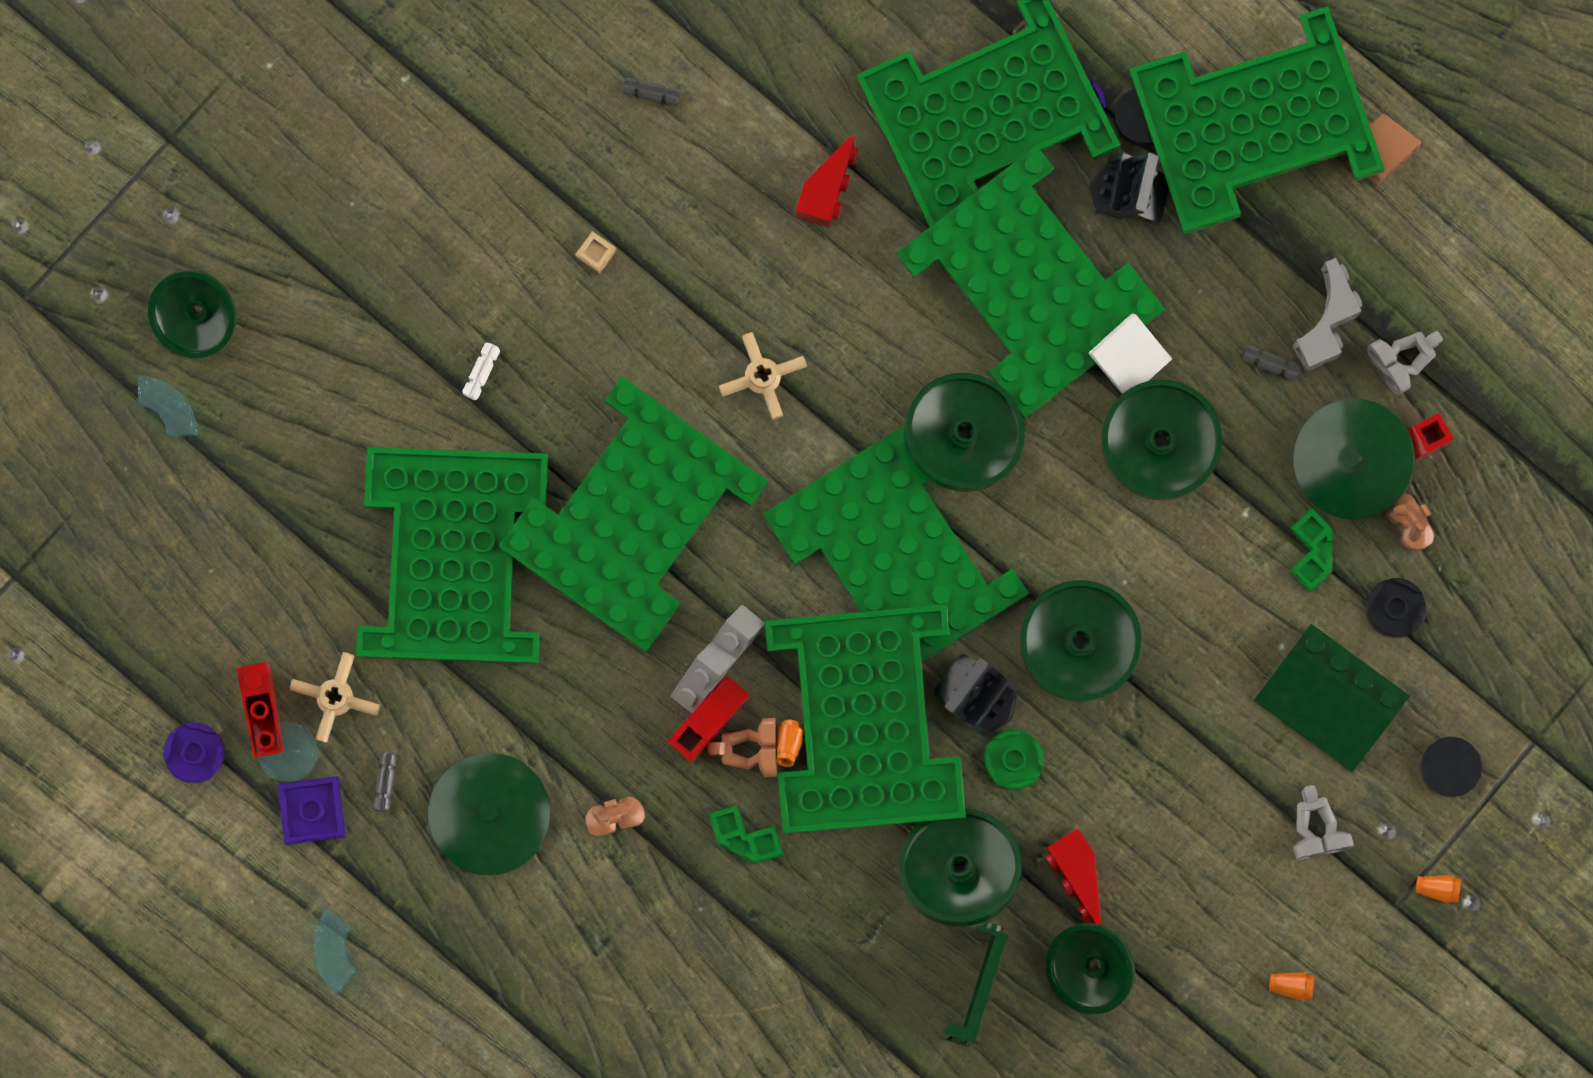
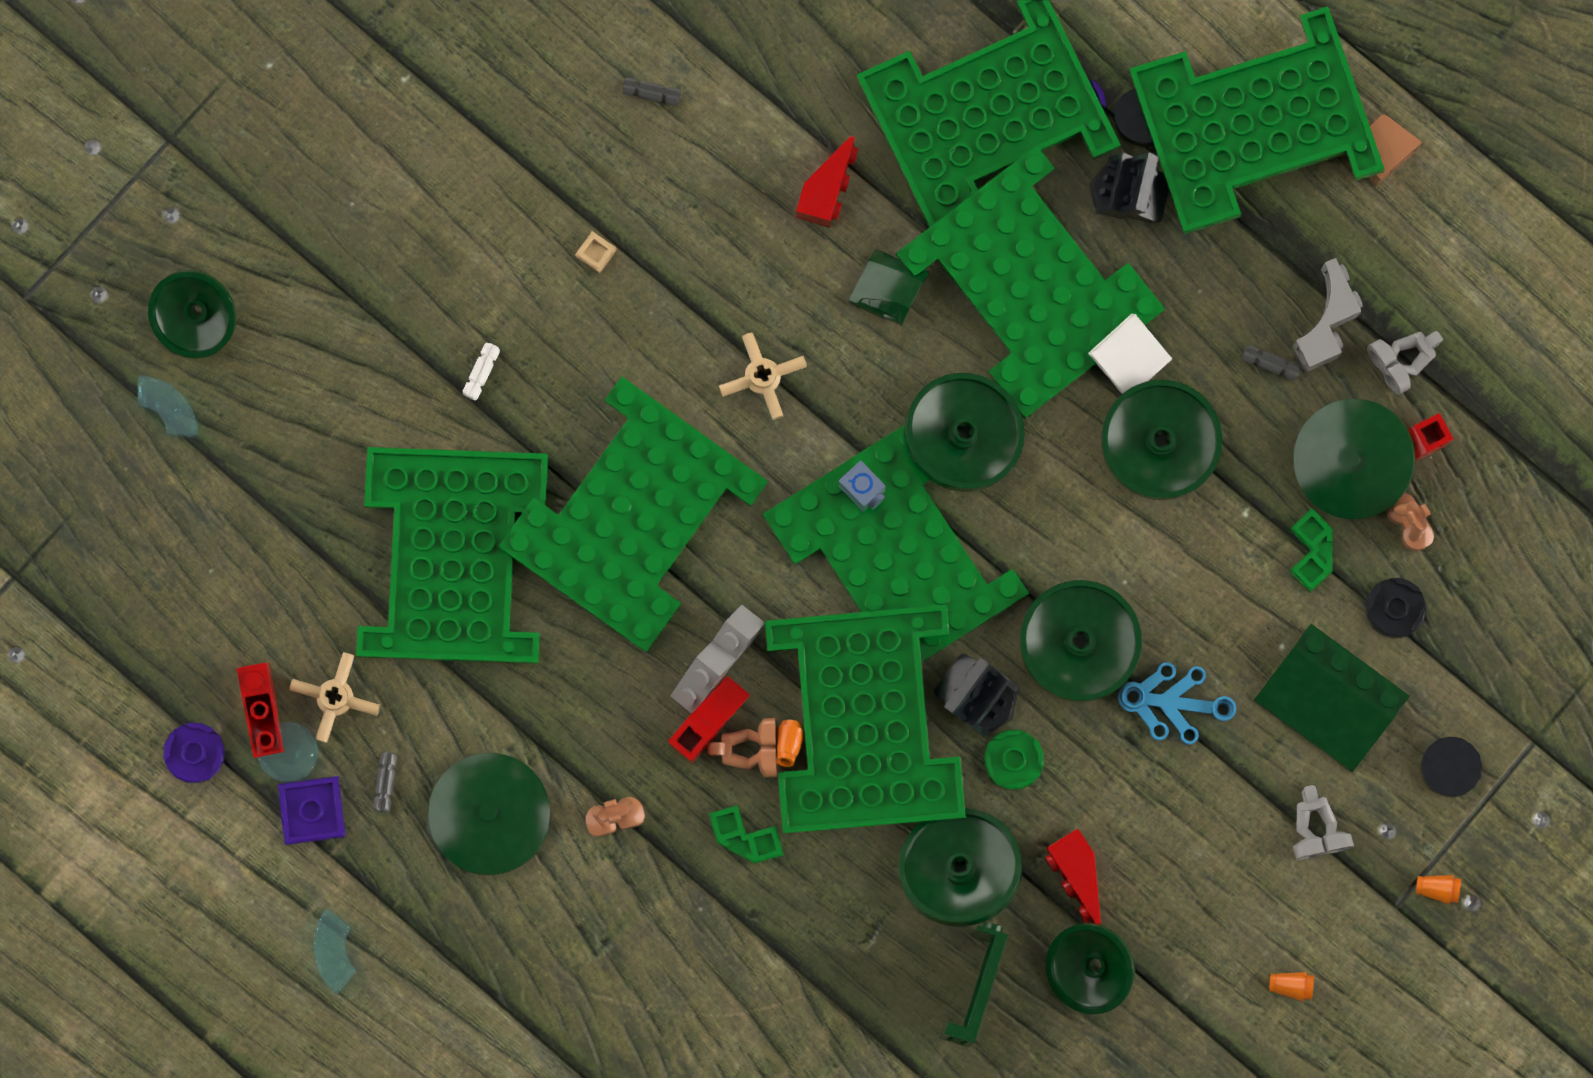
(862, 487): none -> sand blue brick
(887, 288): none -> dark green slope
(1171, 702): none -> dark azure plant

